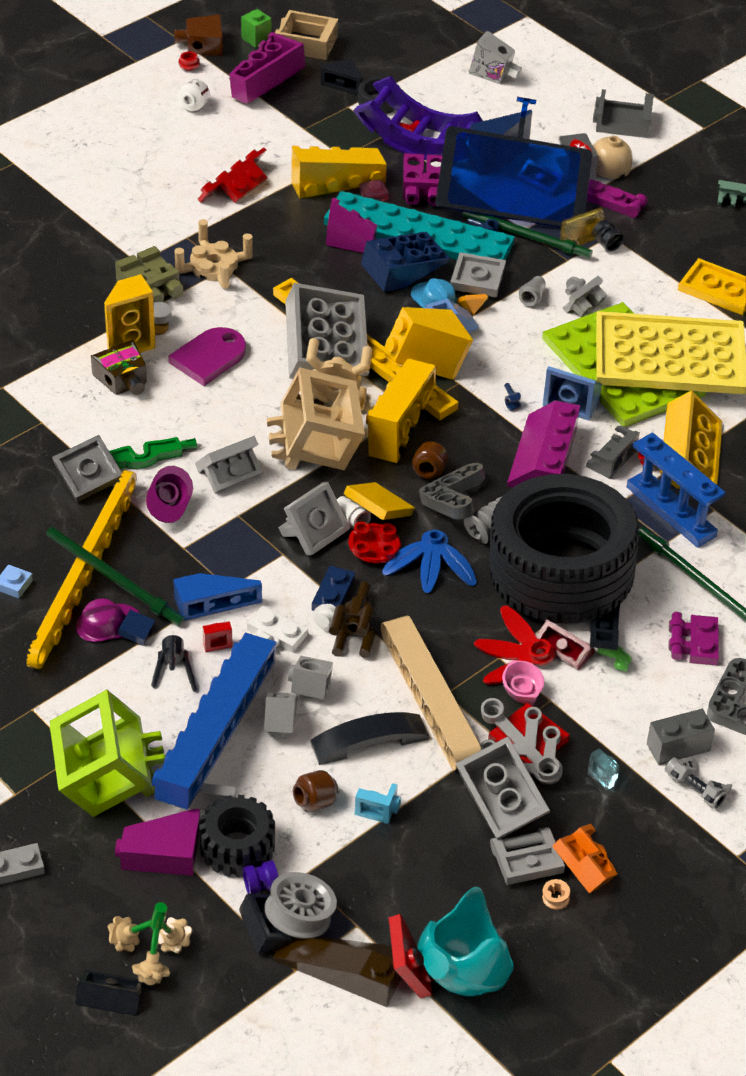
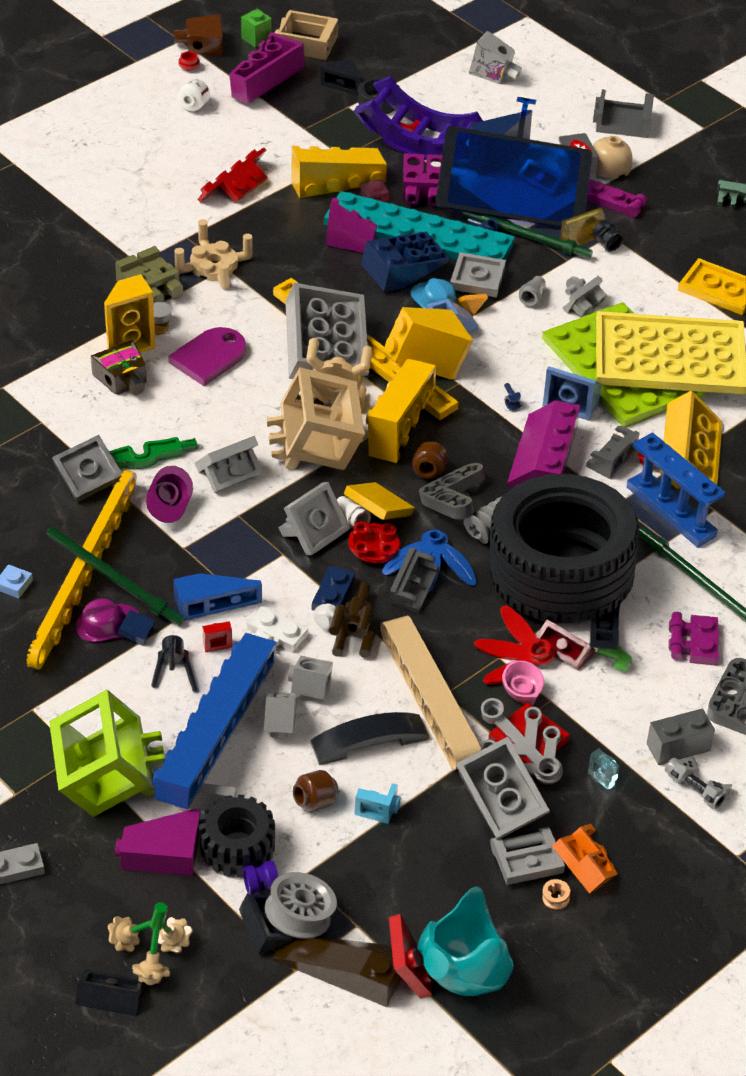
(413, 581): none -> dark grey hinge

